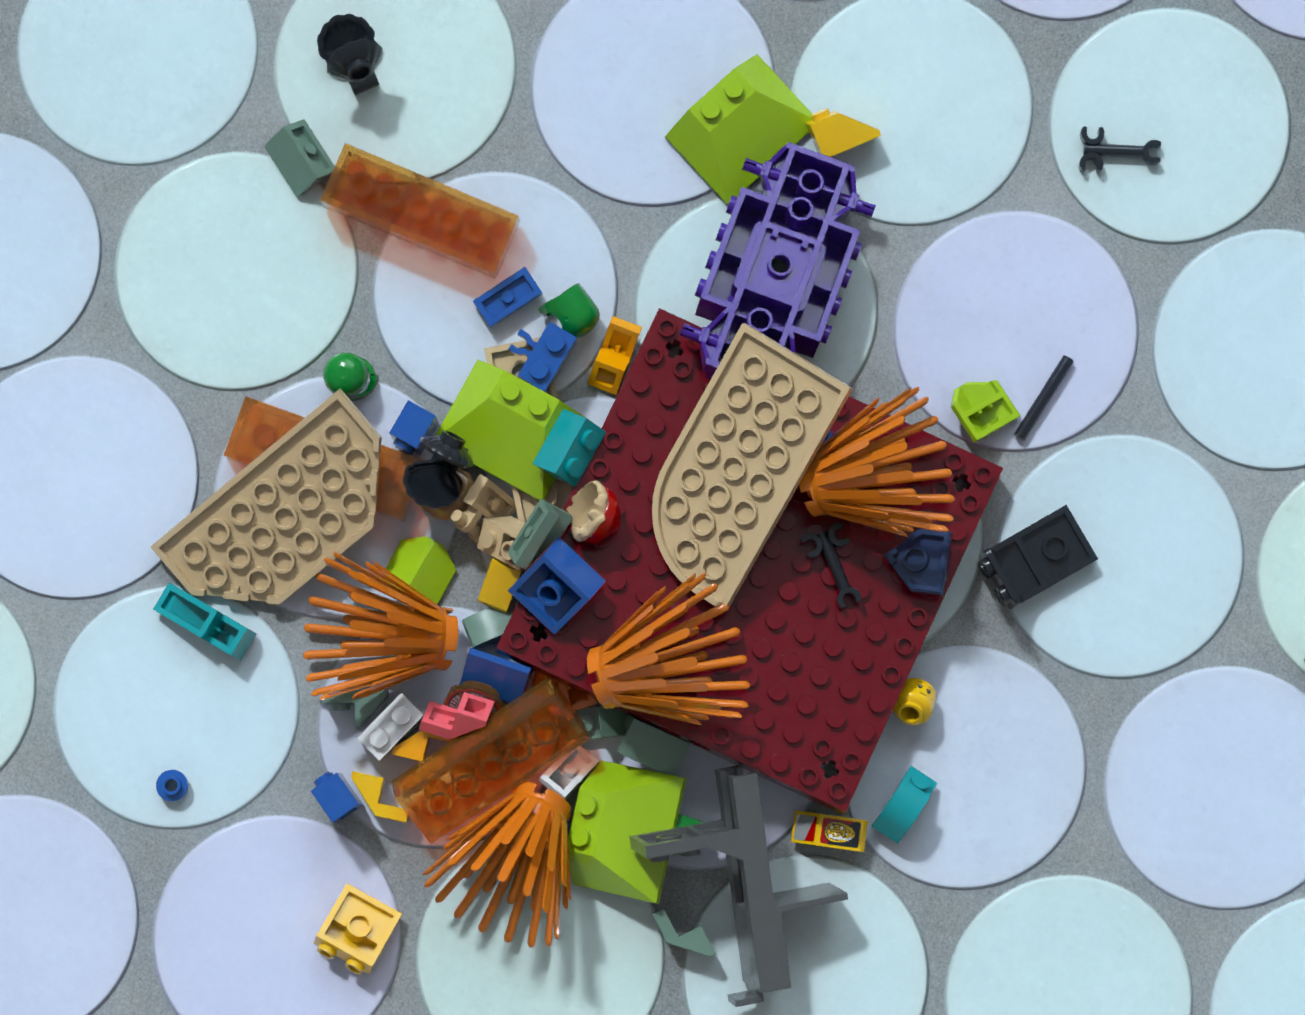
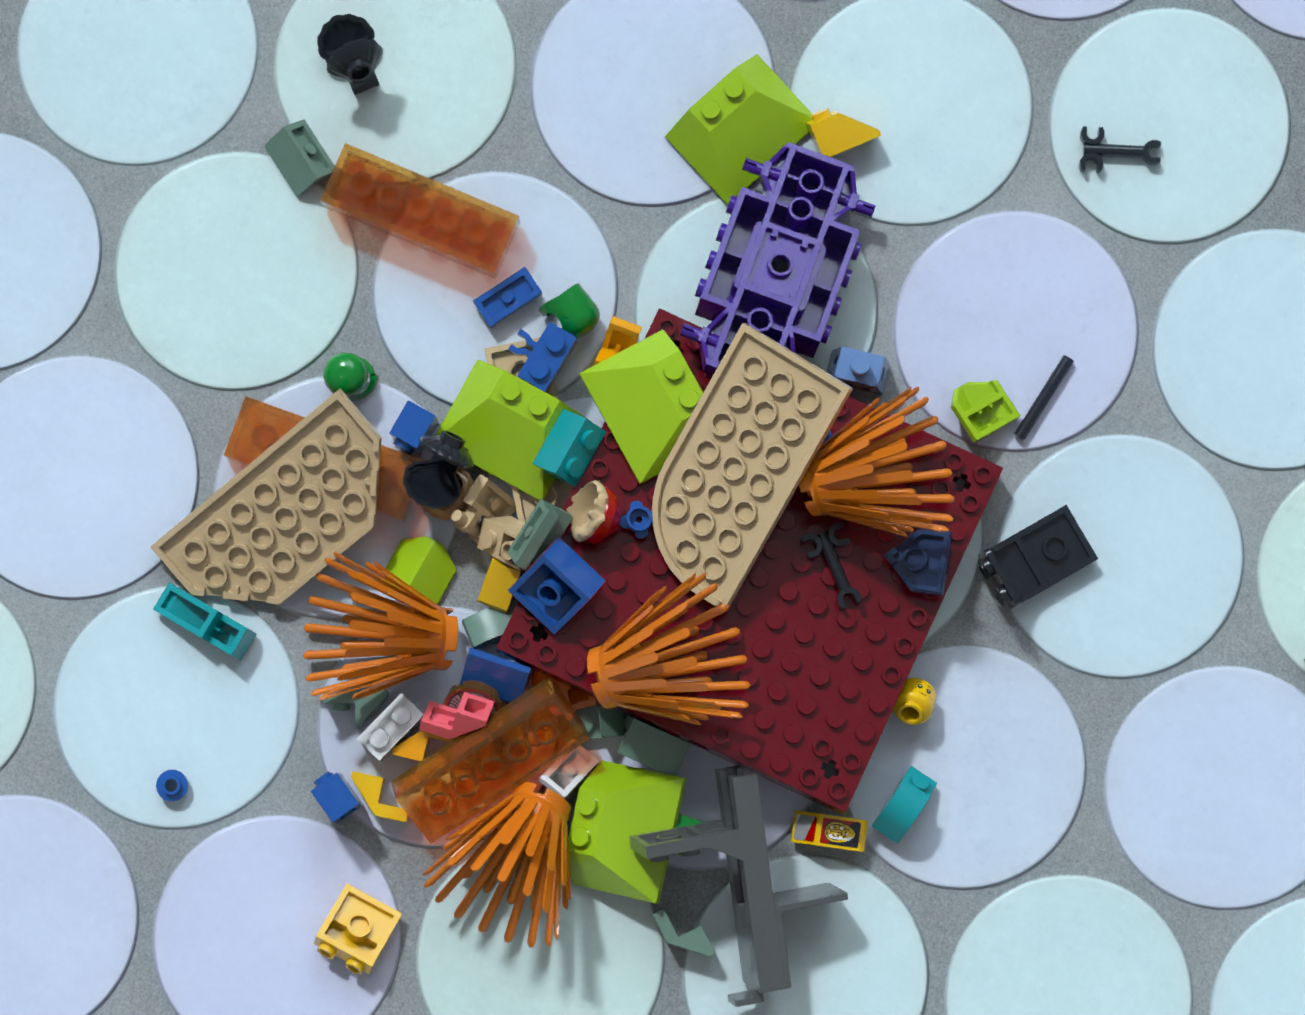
(629, 521): none -> blue plate
(644, 400): none -> lime slope
(859, 369): none -> medium blue torso

